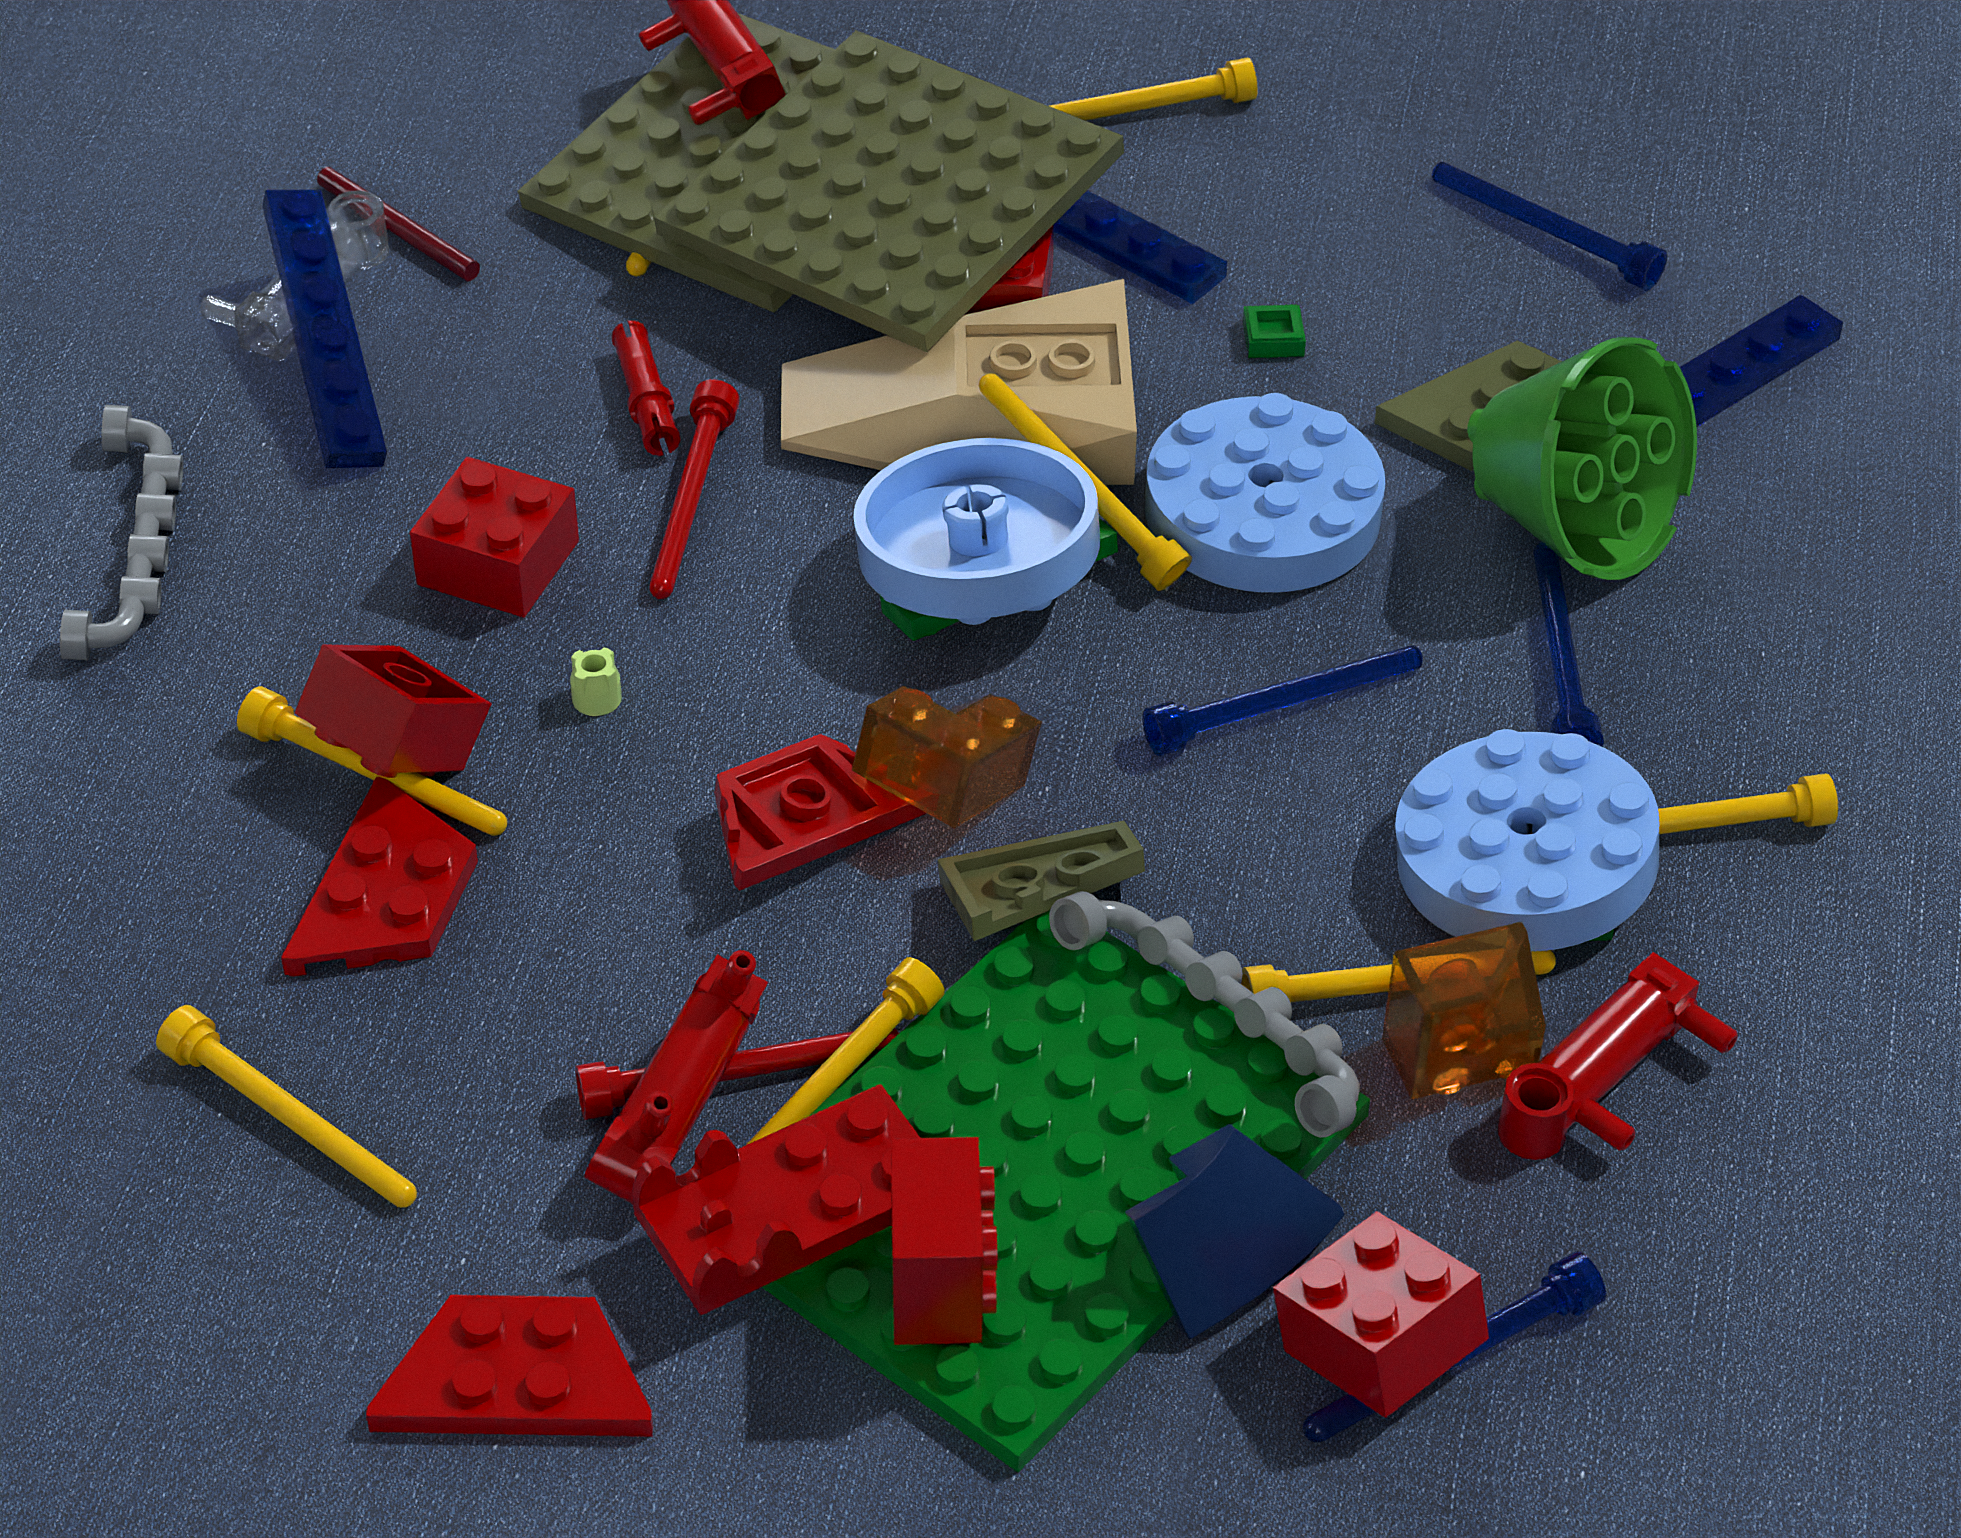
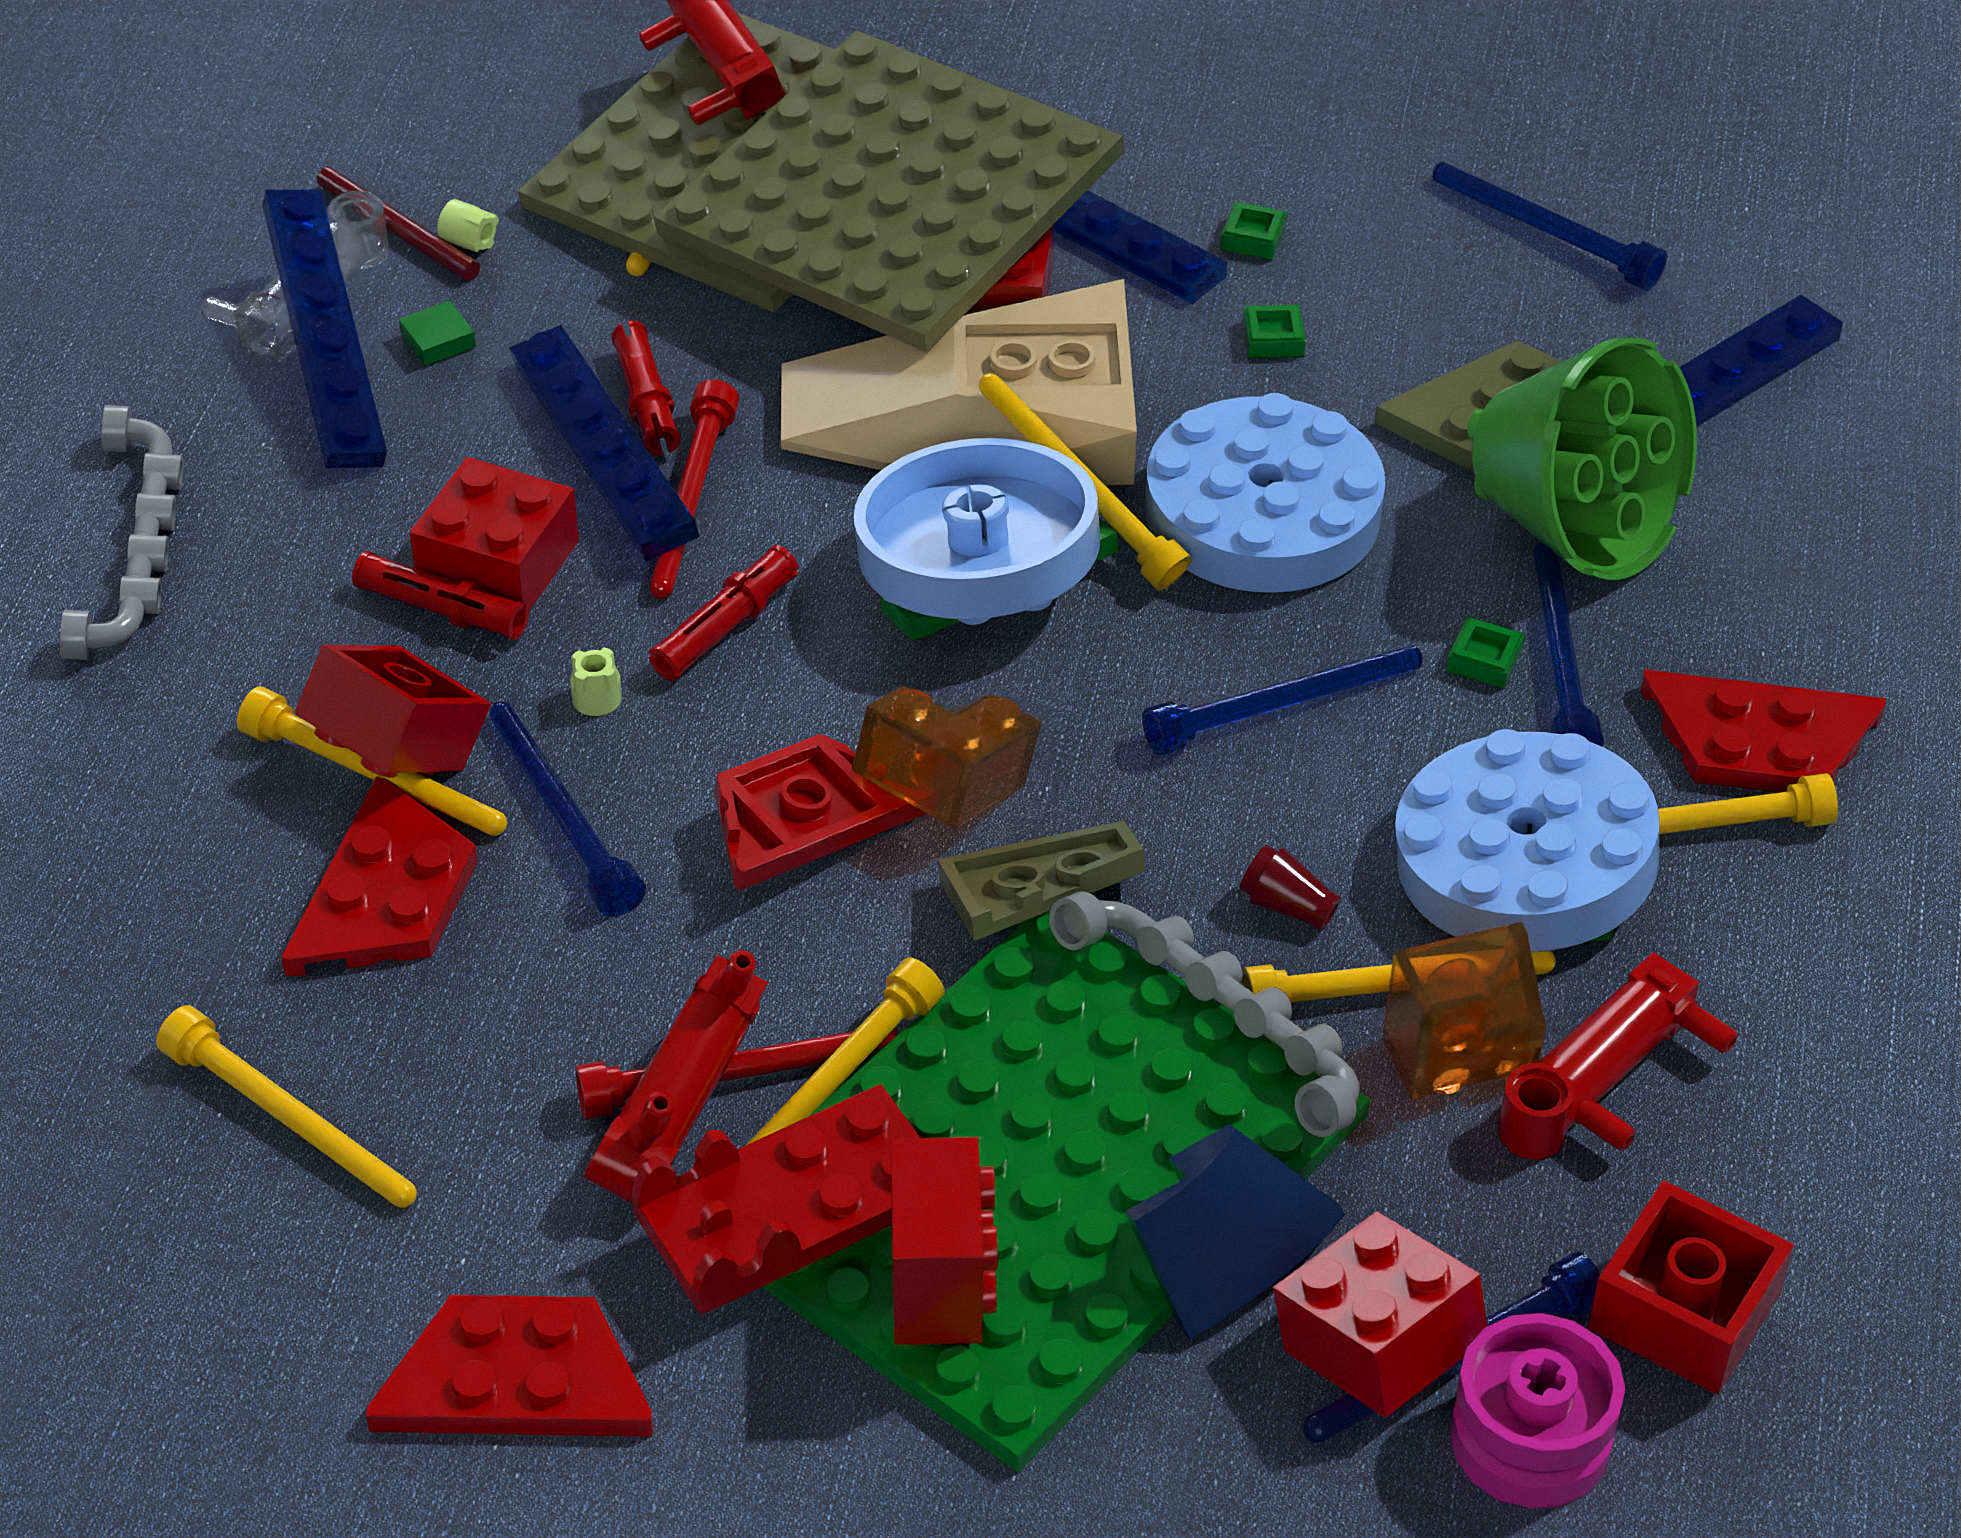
(437, 333): none -> green tile
(467, 226): none -> yellowish green hose
(497, 615): none -> red pin
(604, 443): none -> clear blue plate
(611, 881): none -> clear blue piece
(742, 597): none -> red pin
(1233, 82): yellow piece -> none
(1253, 230): none -> green tile
(1287, 887): none -> dark red cone
(1485, 652): none -> green tile
(1536, 1410): none -> dark pink wheel
(1690, 1286): none -> red brick
(1759, 731): none -> red wing

